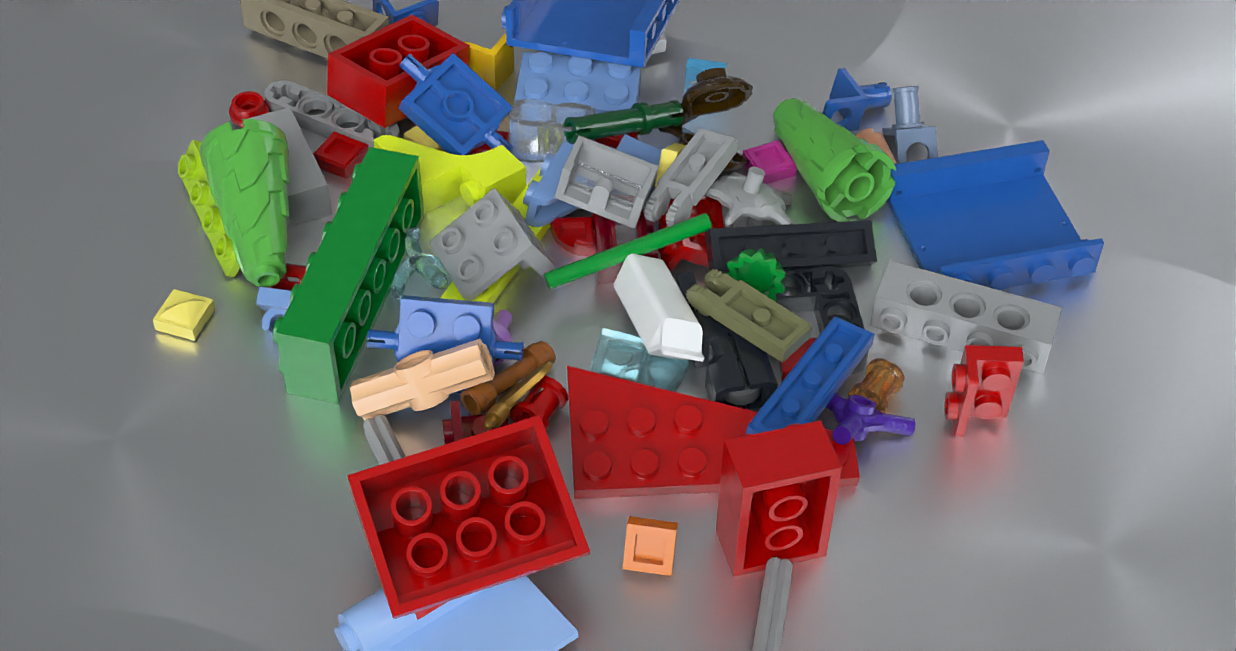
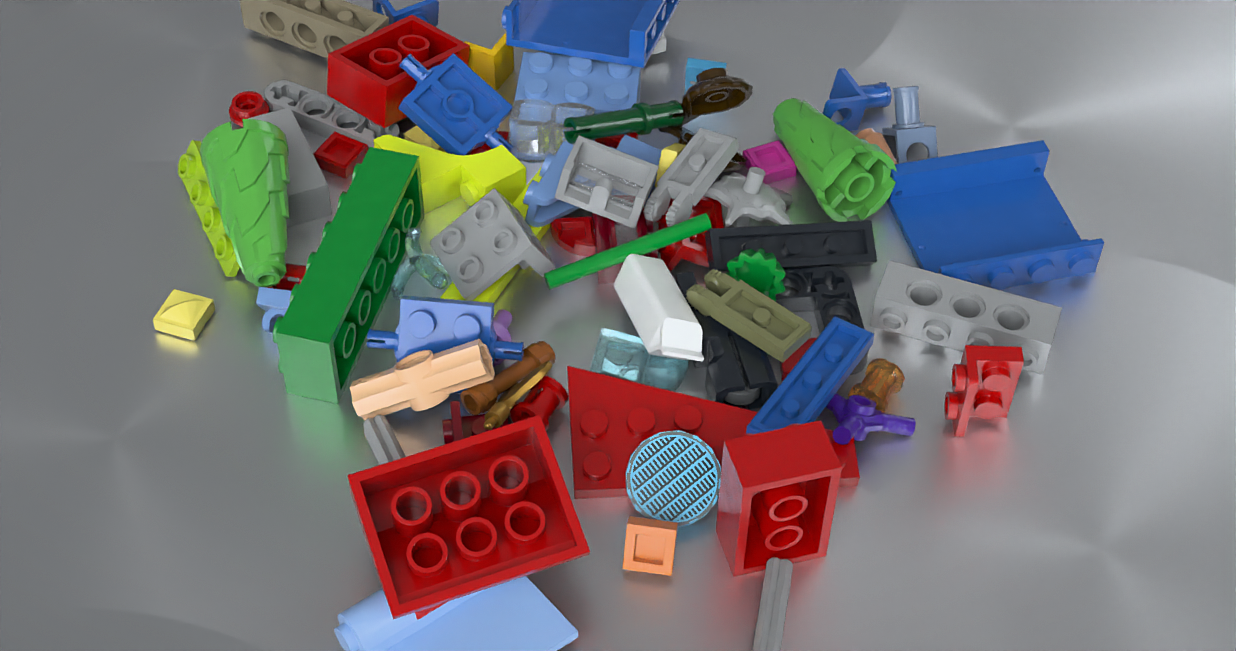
(673, 478): none -> tile

